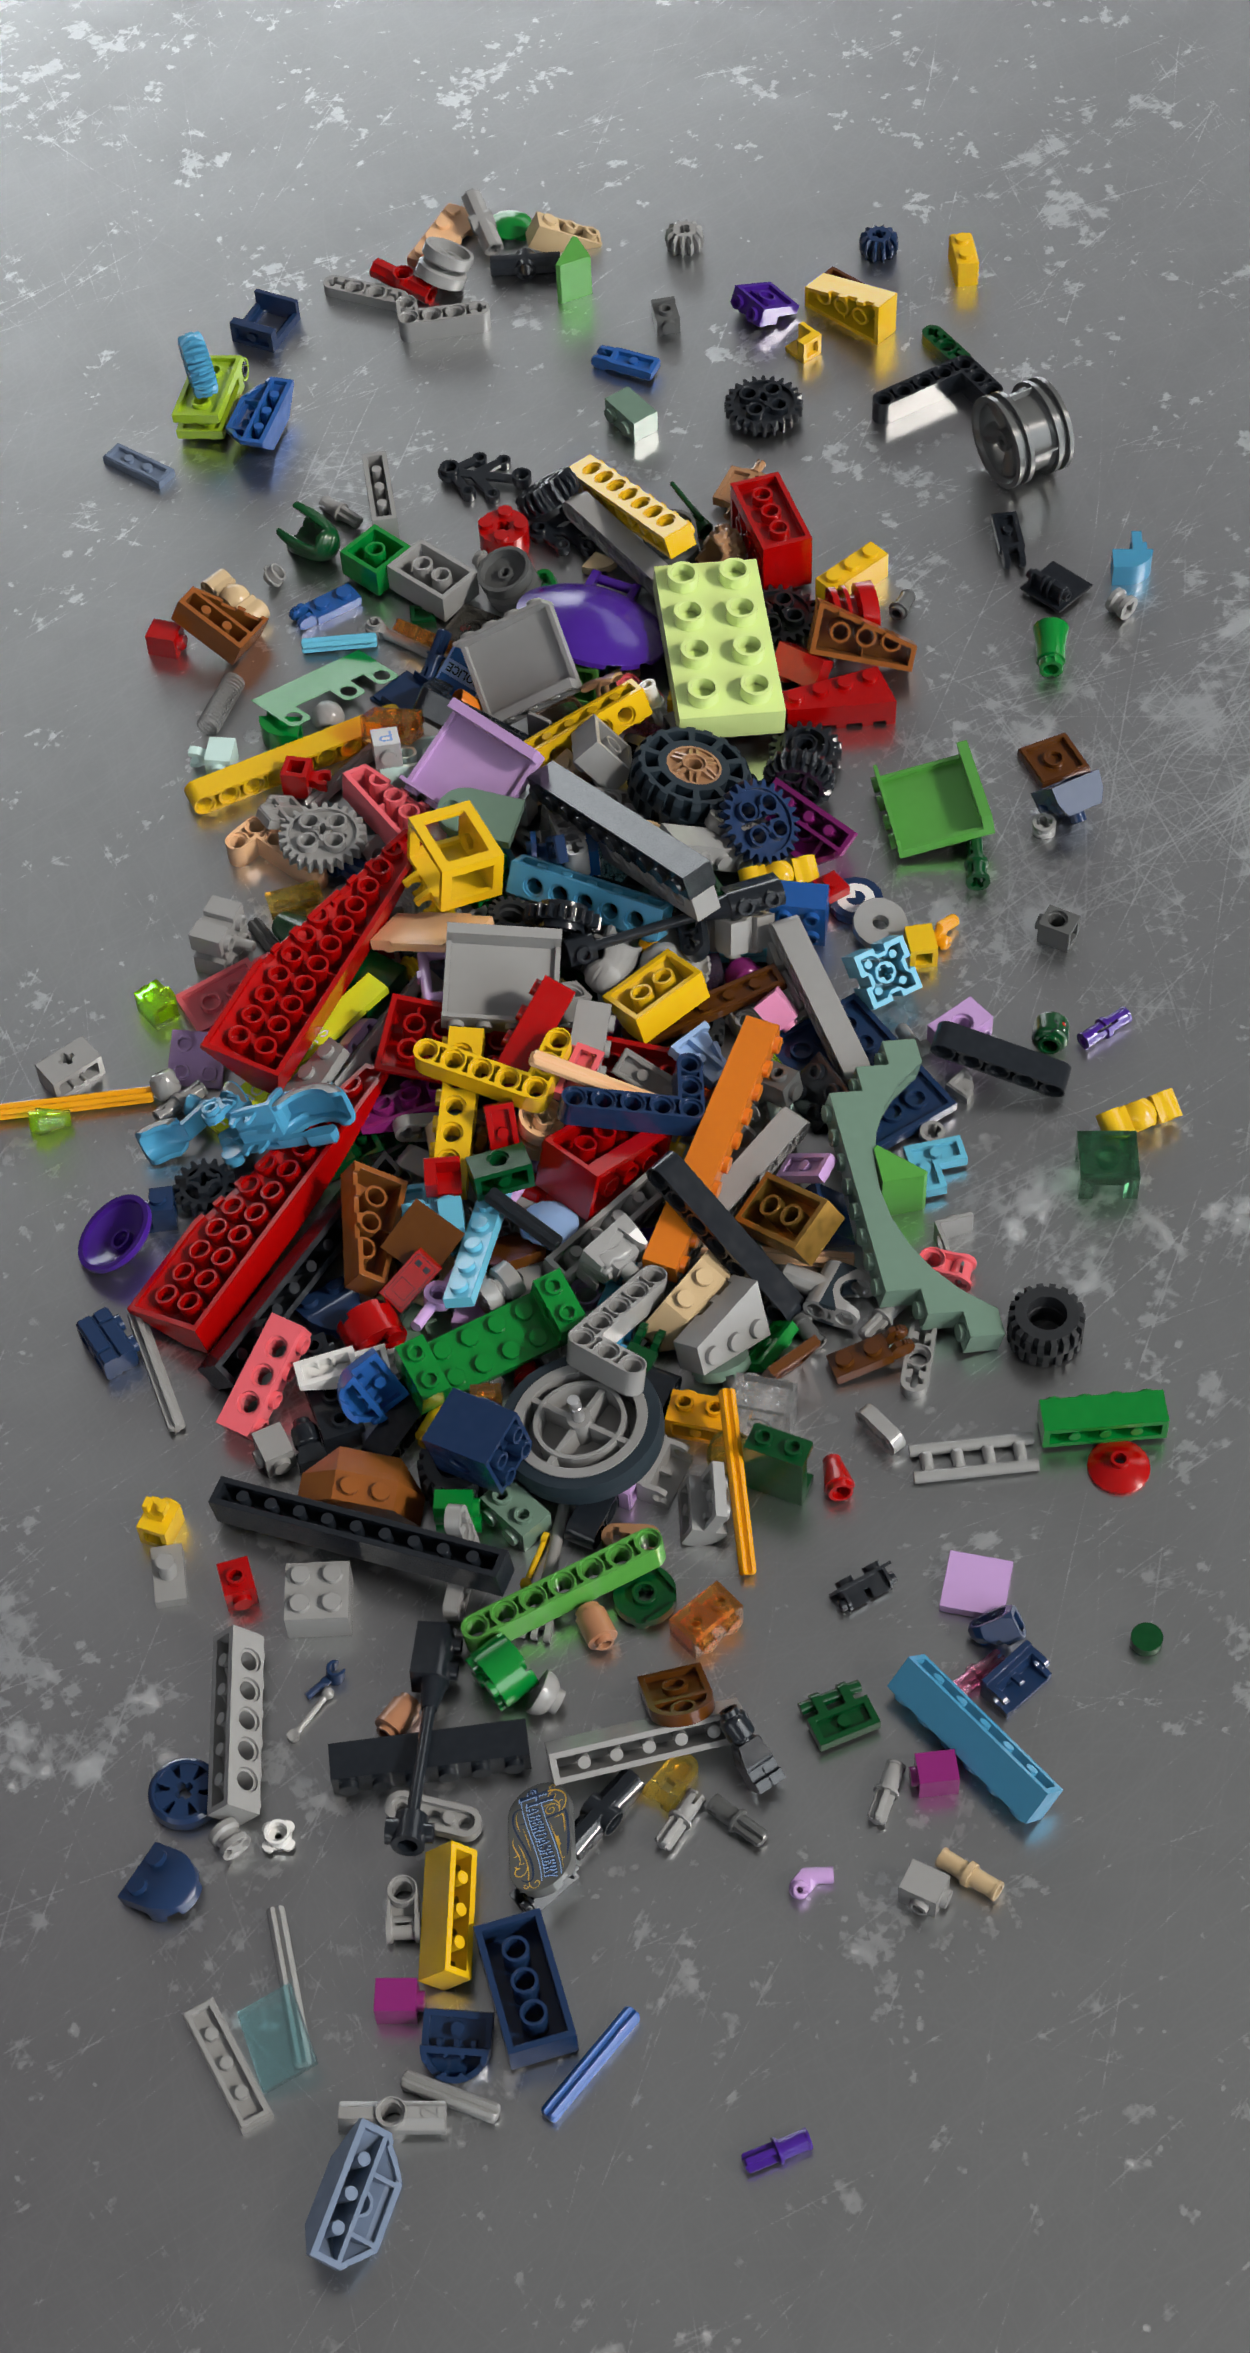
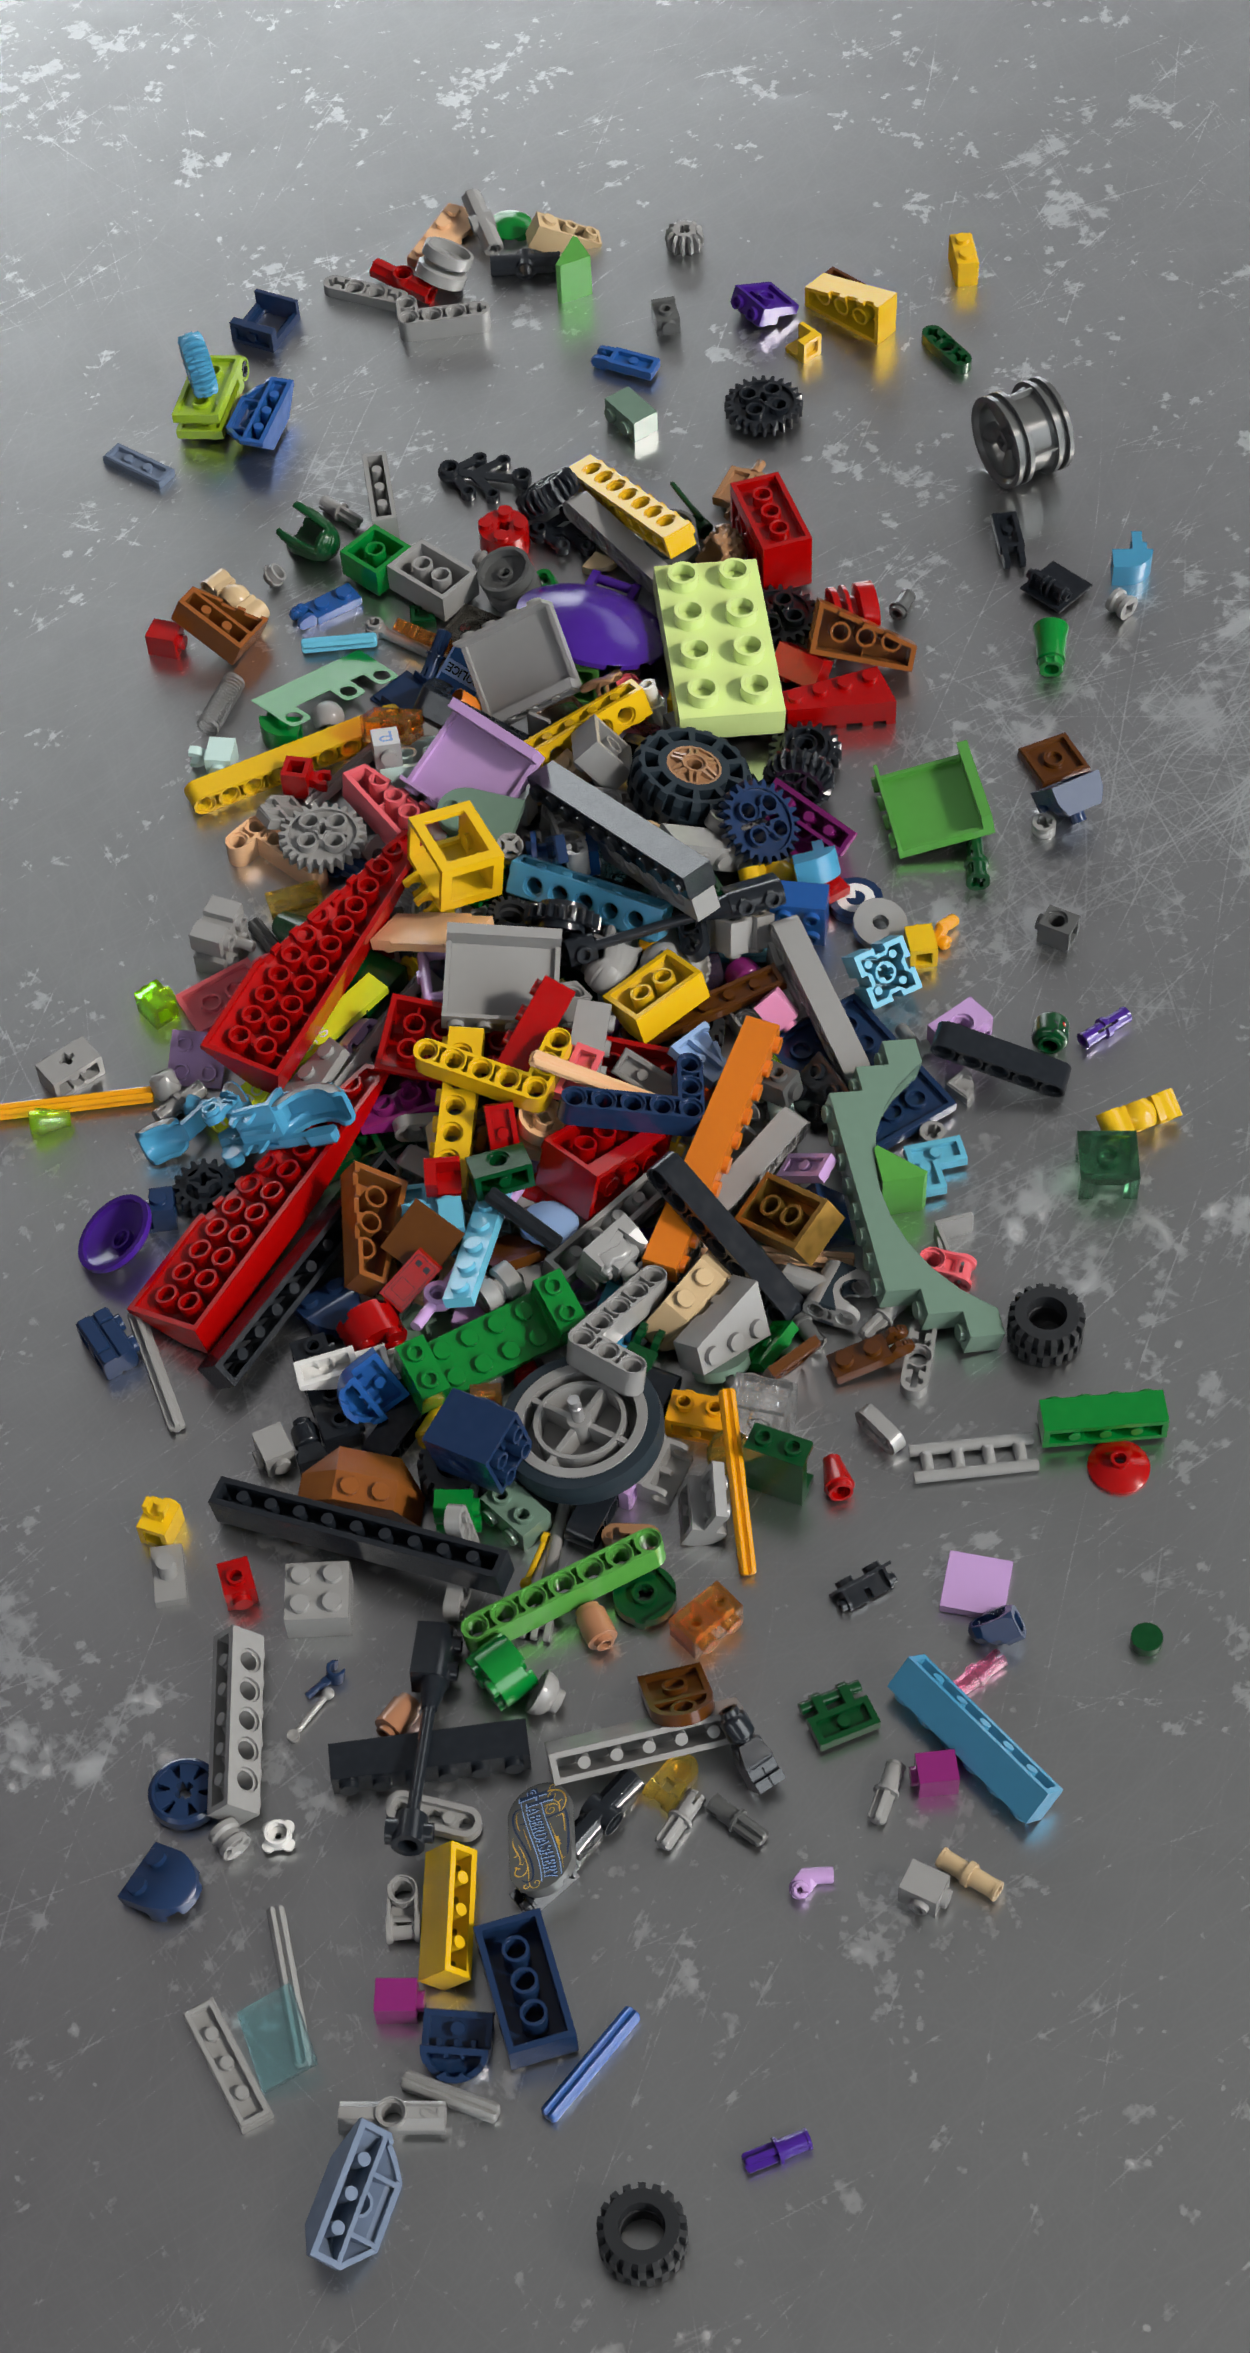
(263, 1360): coral brick -> none
(511, 843): none -> light grey wheel
(633, 2206): none -> black tyre
(817, 865): none -> dark azure brick
(864, 564): yellow brick -> none
(878, 243): dark blue gear -> none
(933, 385): black beam -> none
(1015, 1679): dark blue hinge -> none

